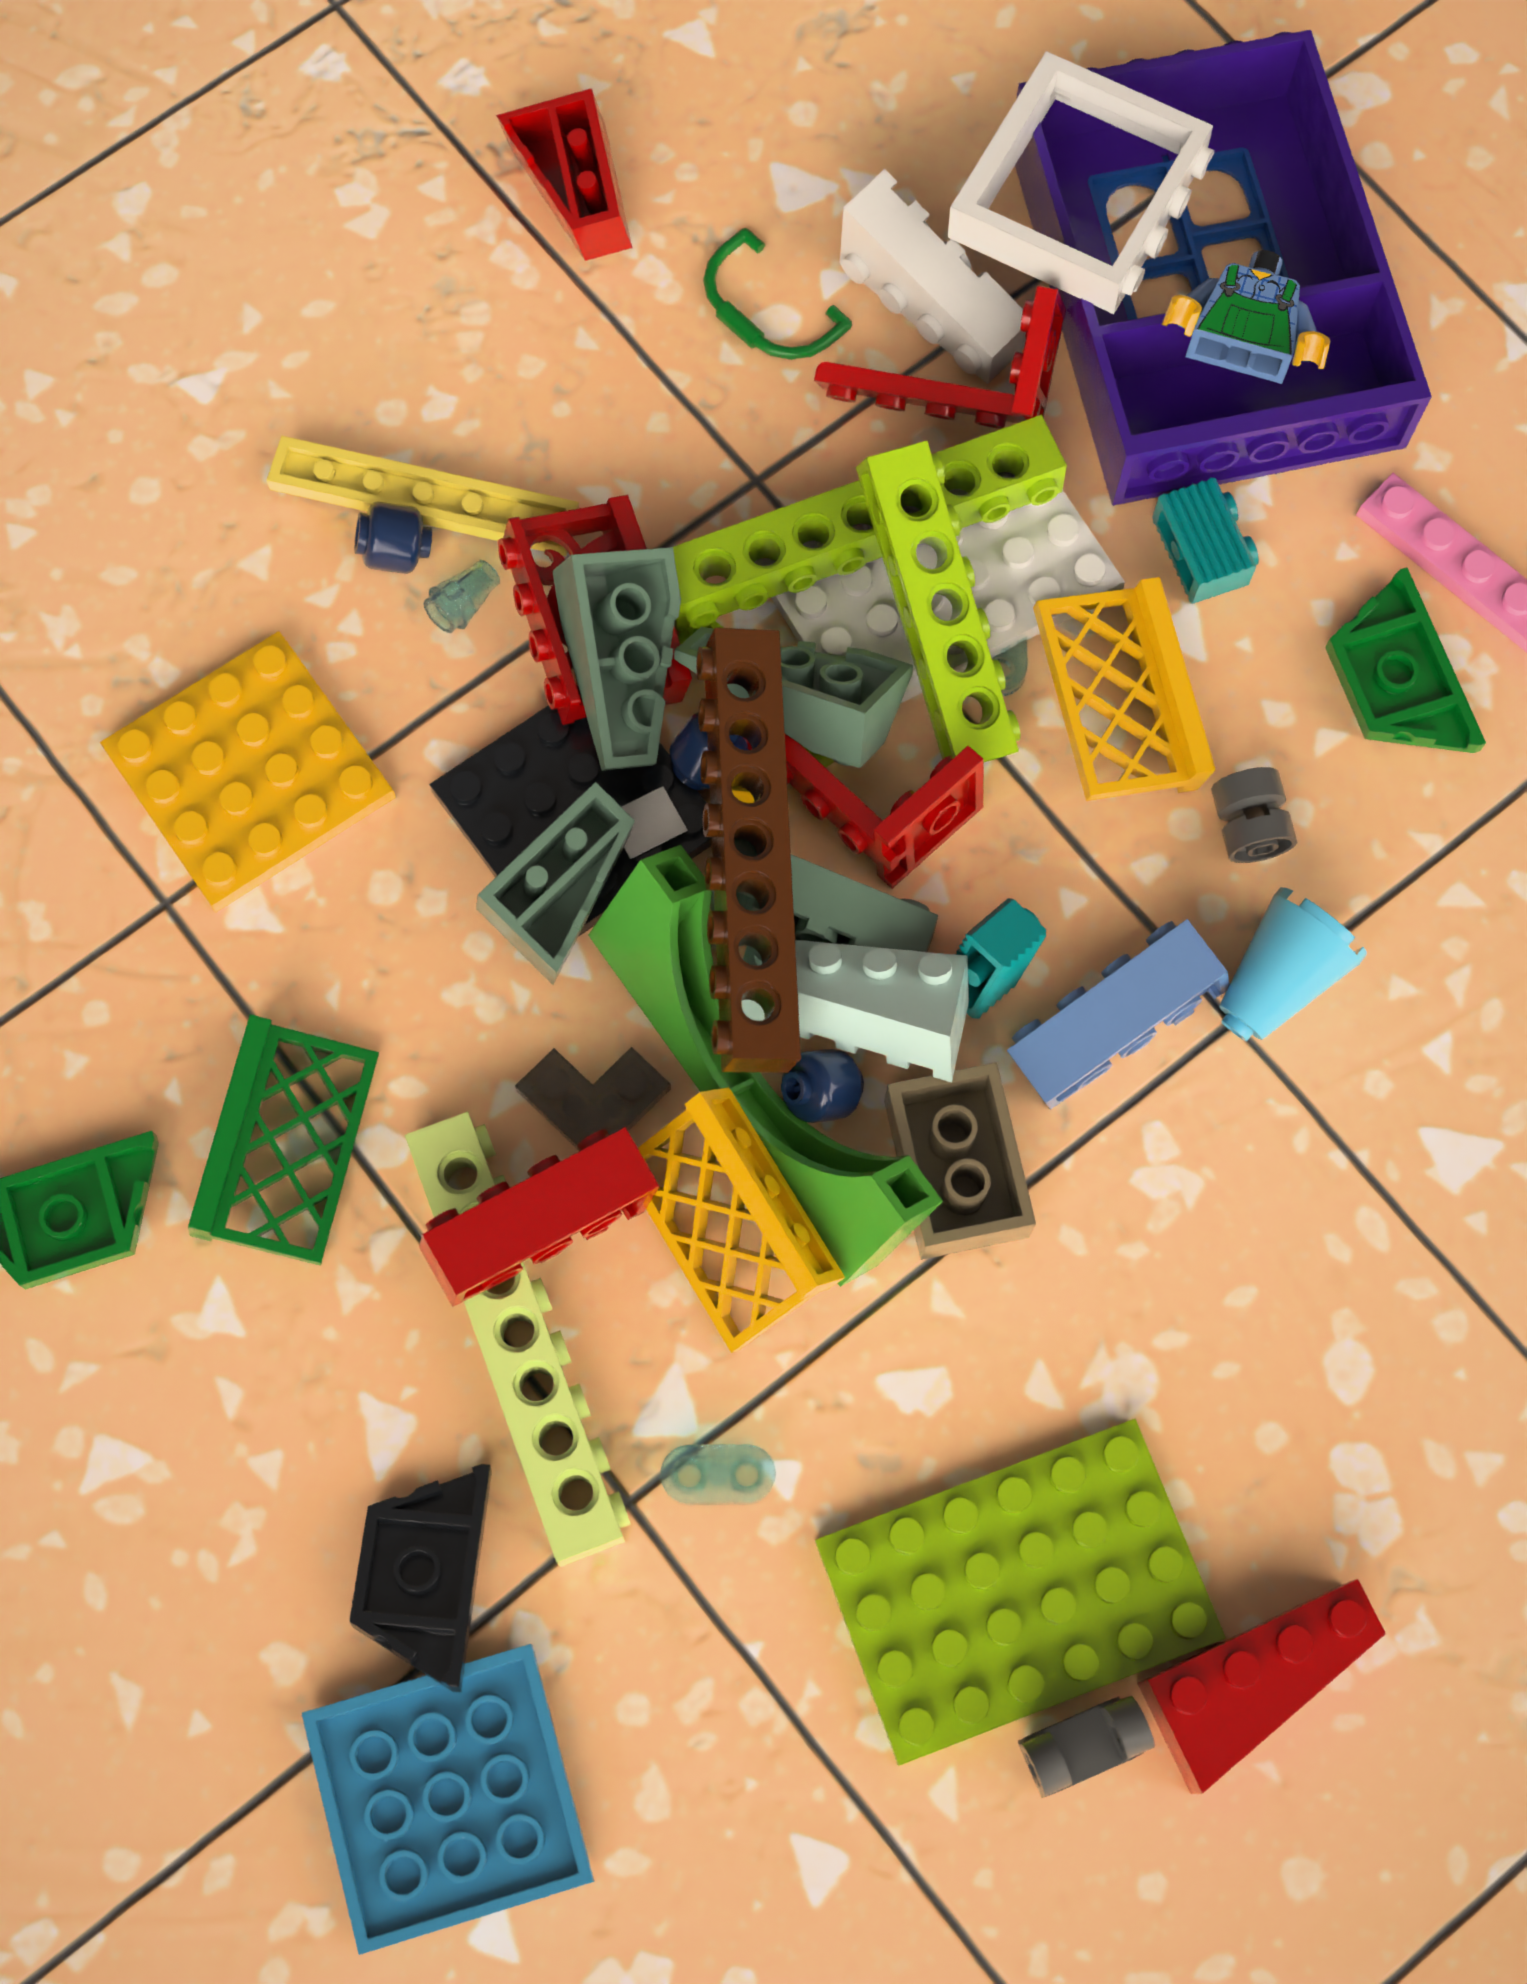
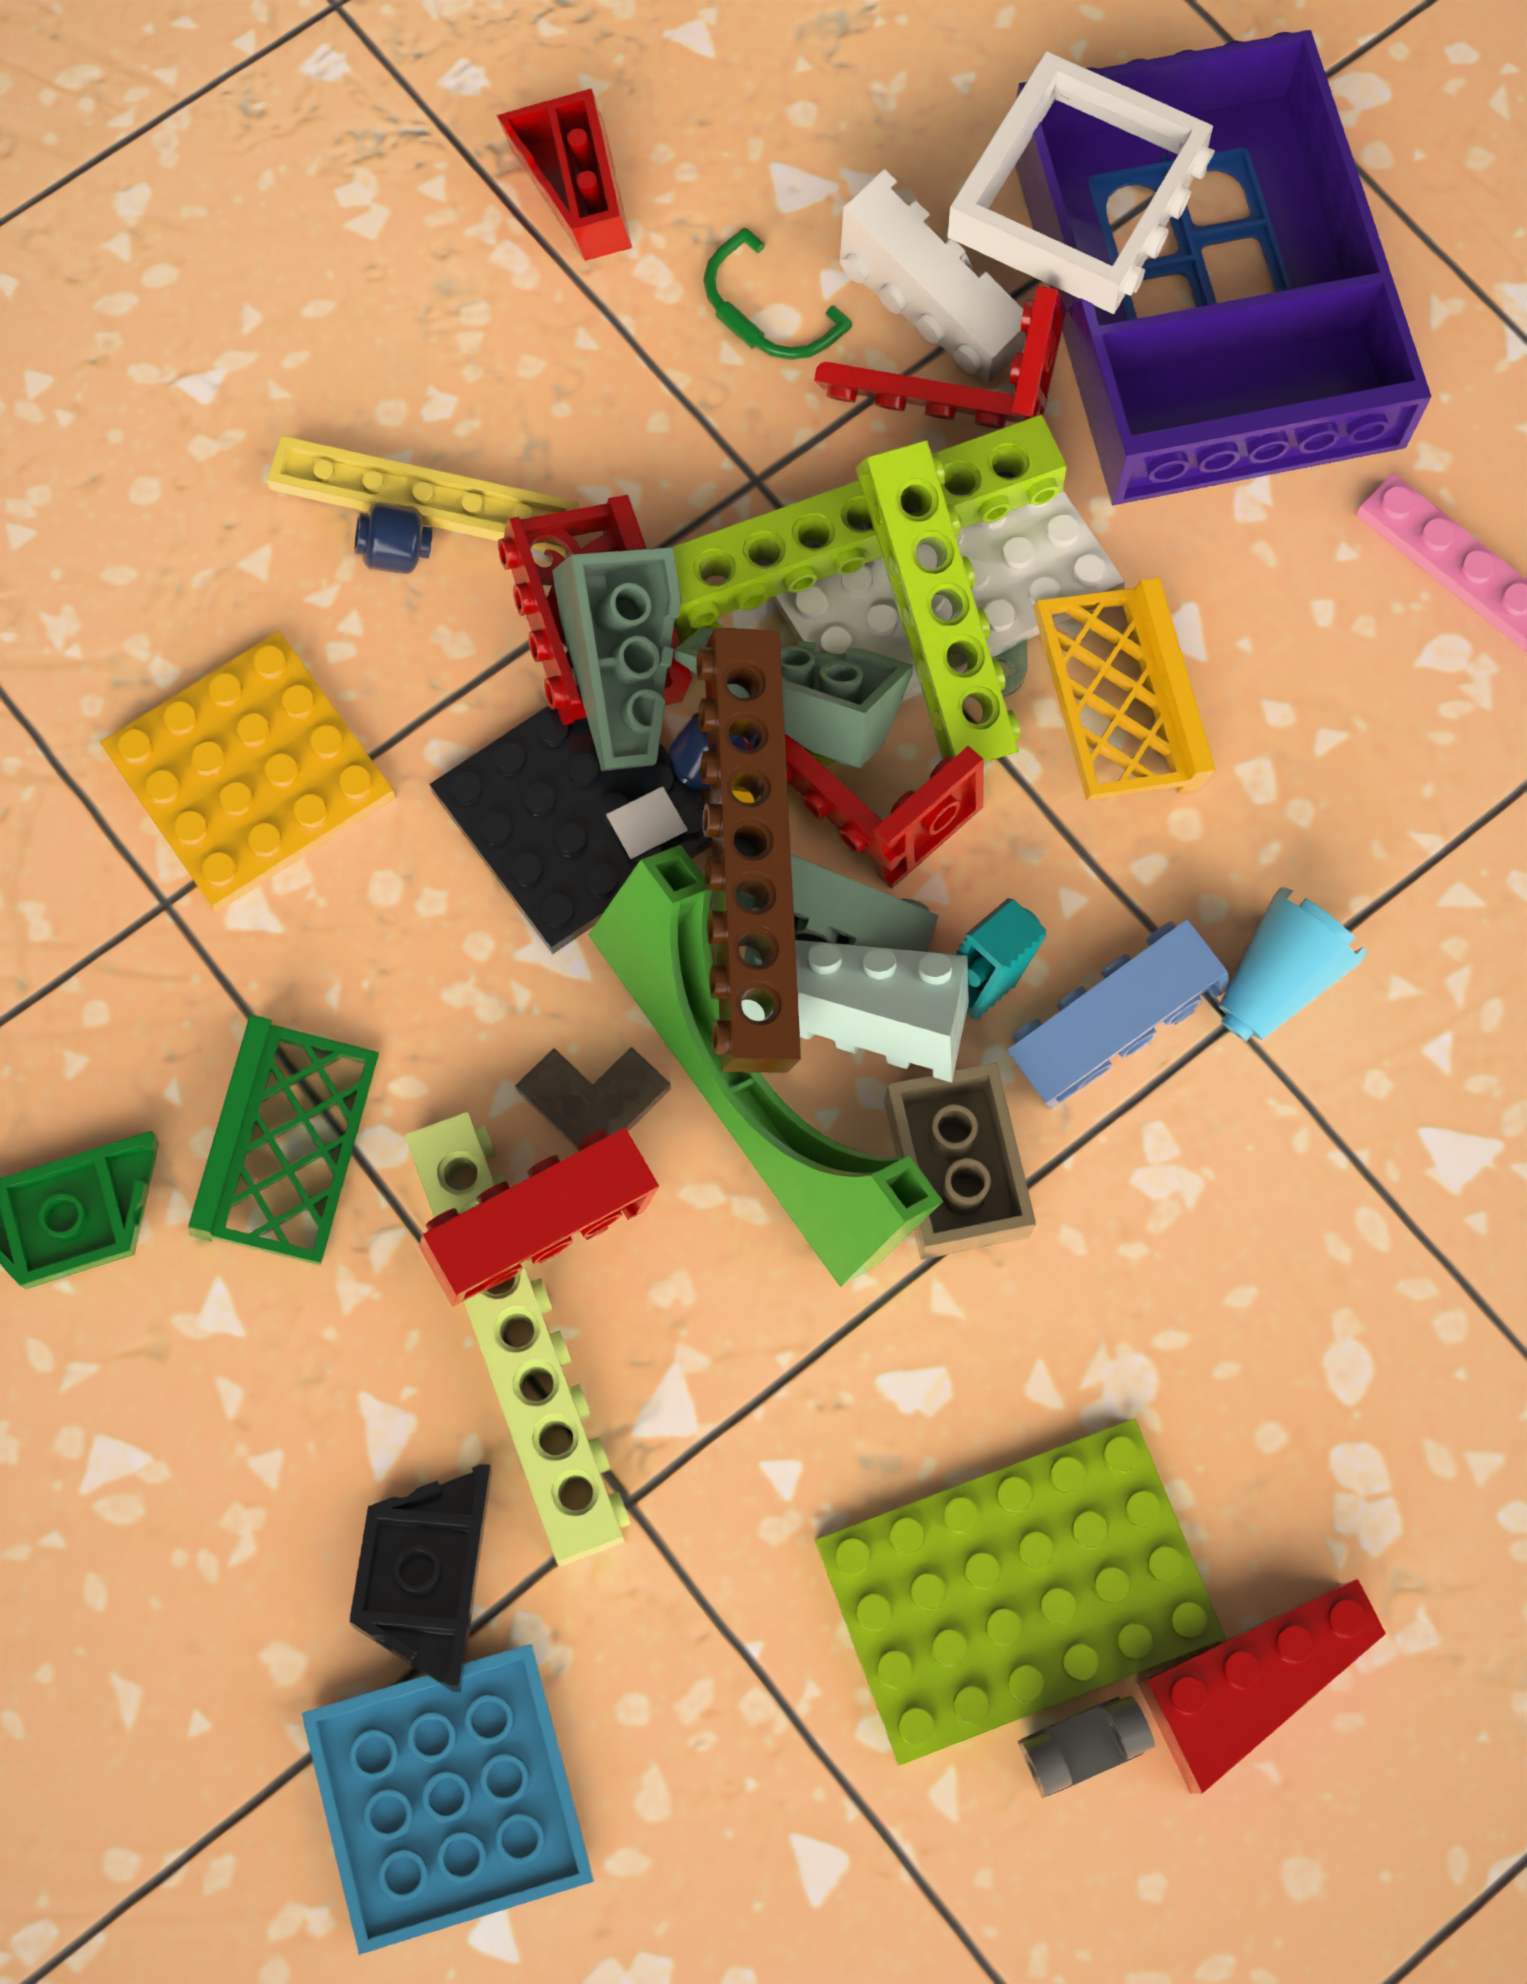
(460, 596): clear light blue cone -> none
(557, 880): sand green wedge -> none
(718, 1474): clear light blue plate -> none
(768, 1202): yellow fence -> none
(823, 1086): dark blue head -> none
(1205, 540): teal brick -> none
(1249, 320): torso -> none
(1252, 806): dark grey wheel -> none
(1401, 674): green wing -> none

